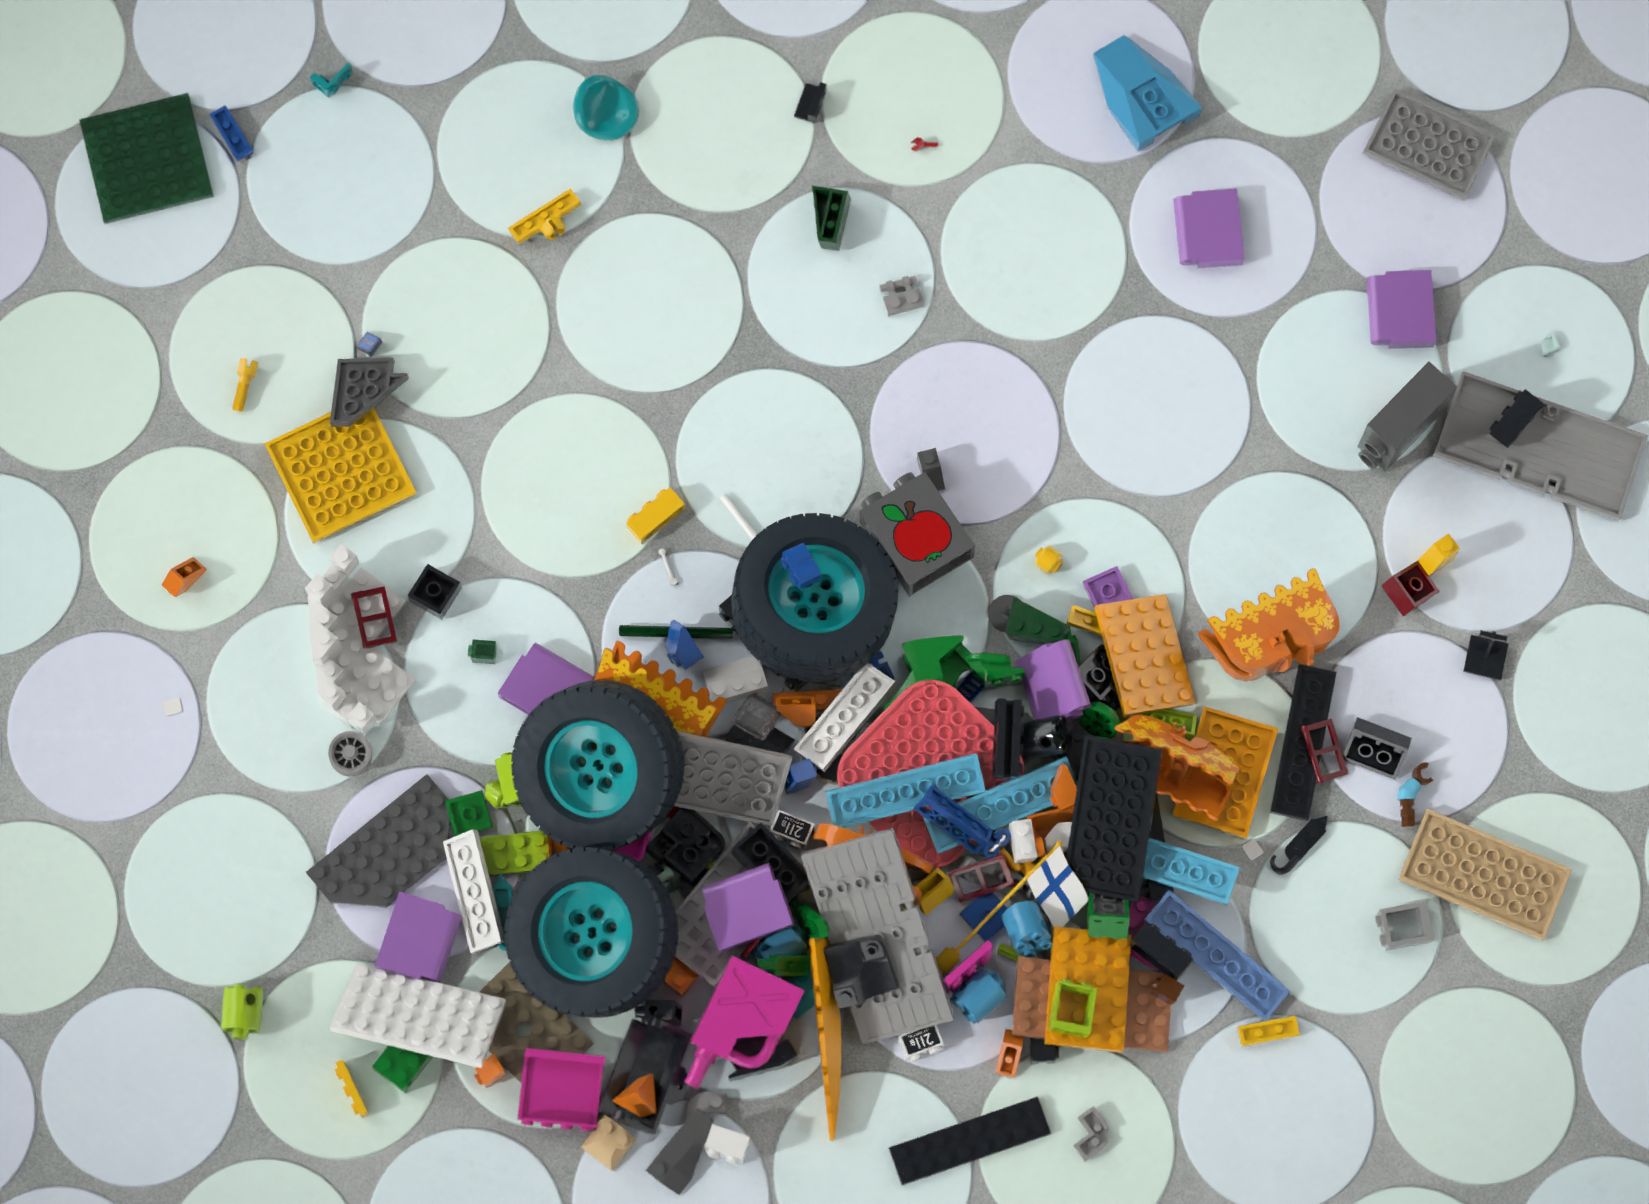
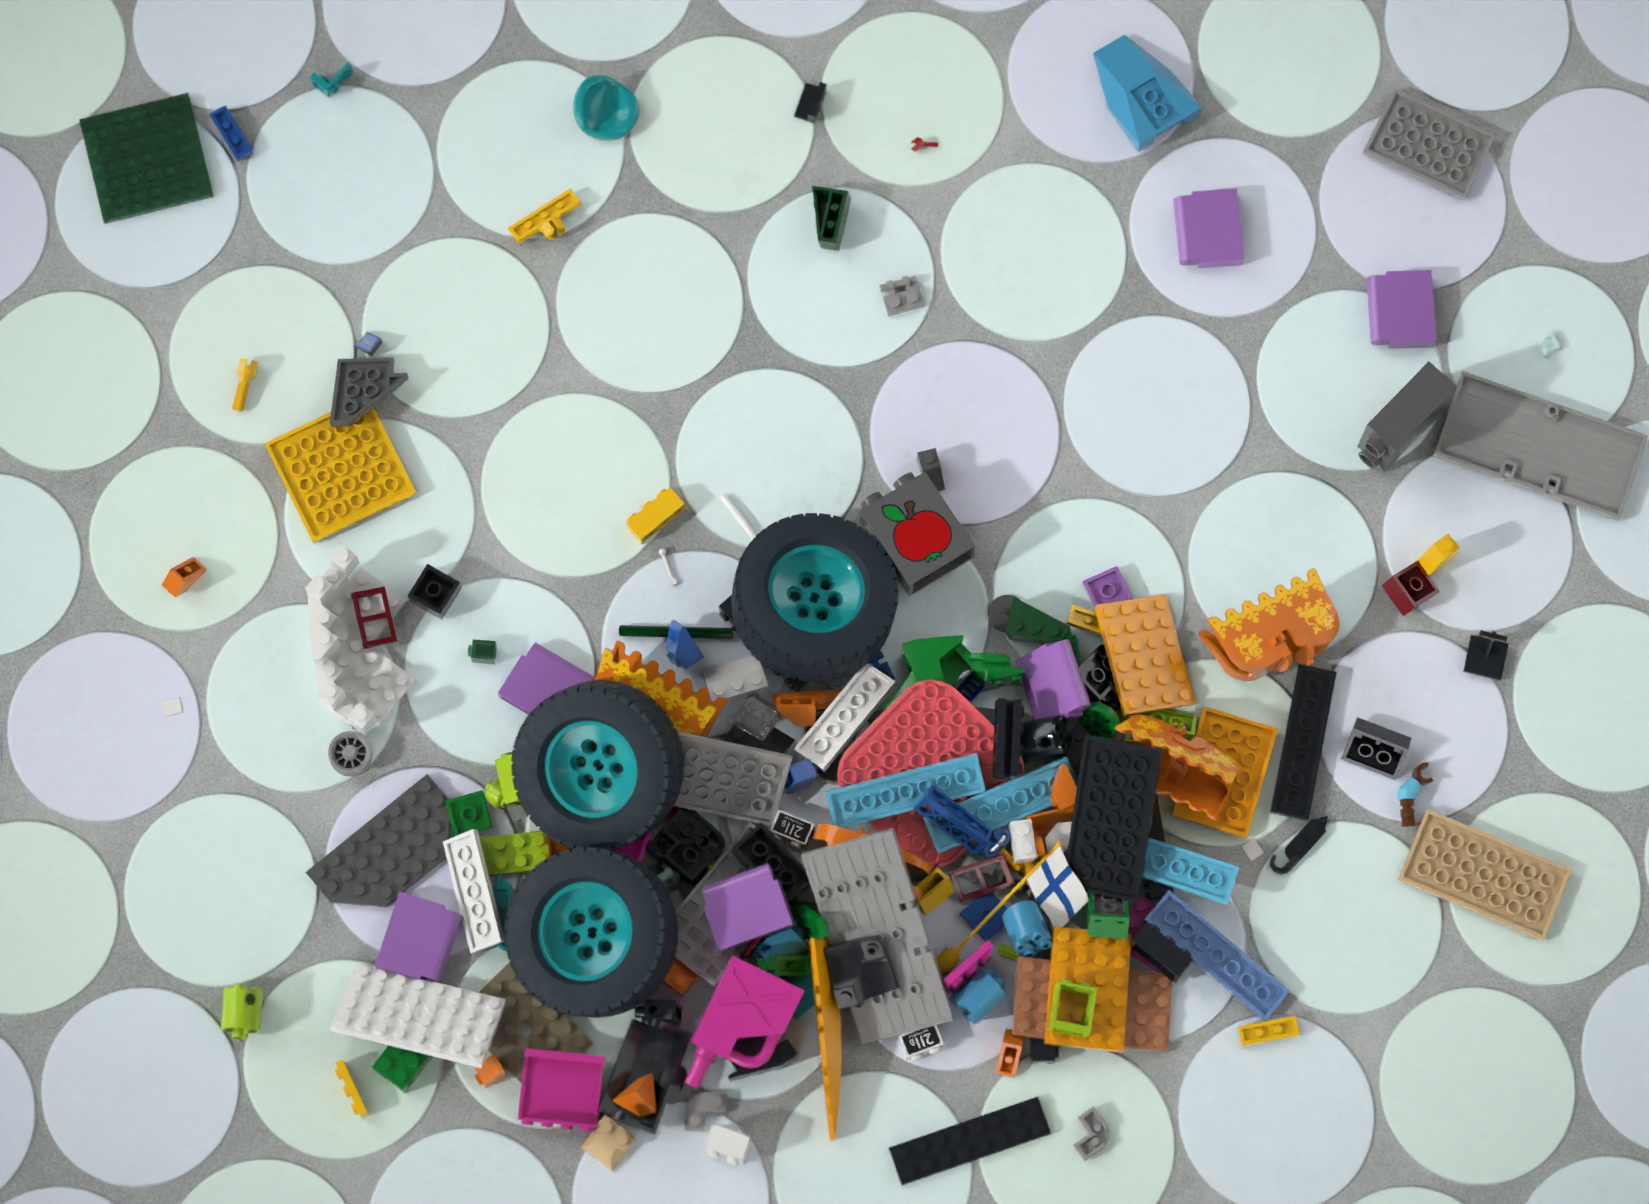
(678, 1159): dark grey wedge -> none
(801, 566): blue brick -> none
(1048, 560): yellow head -> none
(1167, 989): reddish brown brick -> none
(1336, 747): dark red window -> none
(1404, 926): light grey window -> none
(1516, 418): black wedge -> none

